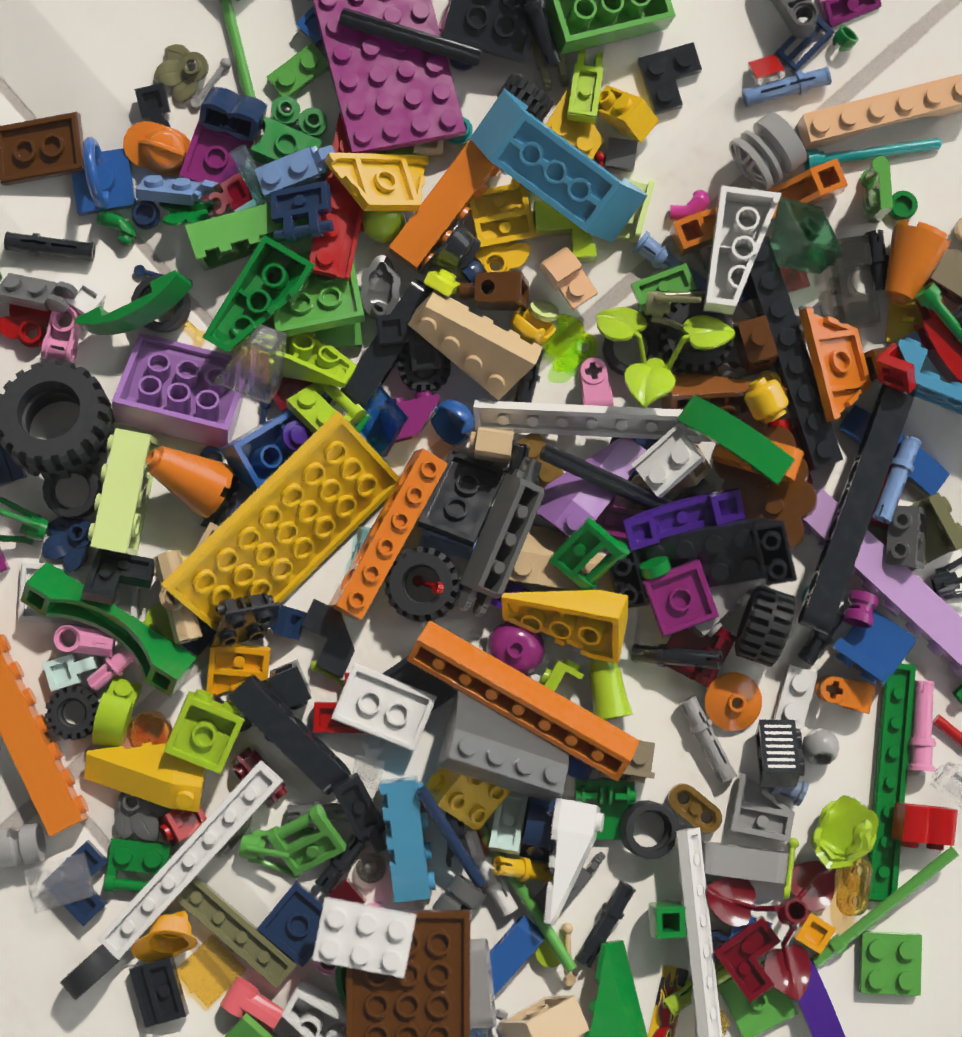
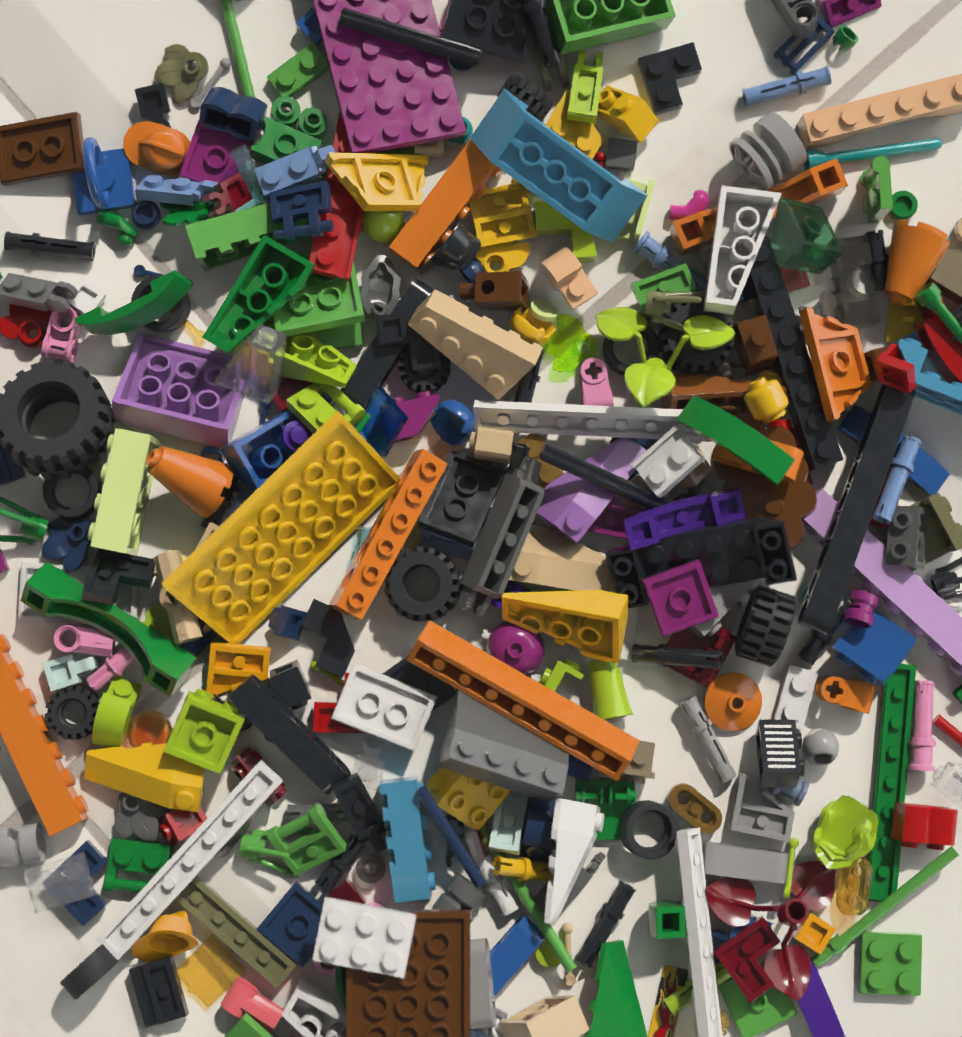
(244, 619): black hinge -> none
(437, 587): red hinge -> none
(443, 282): neon yellow plate -> none
(581, 548): green plate -> none
(655, 567): green tile -> none
(766, 70): red tile -> none

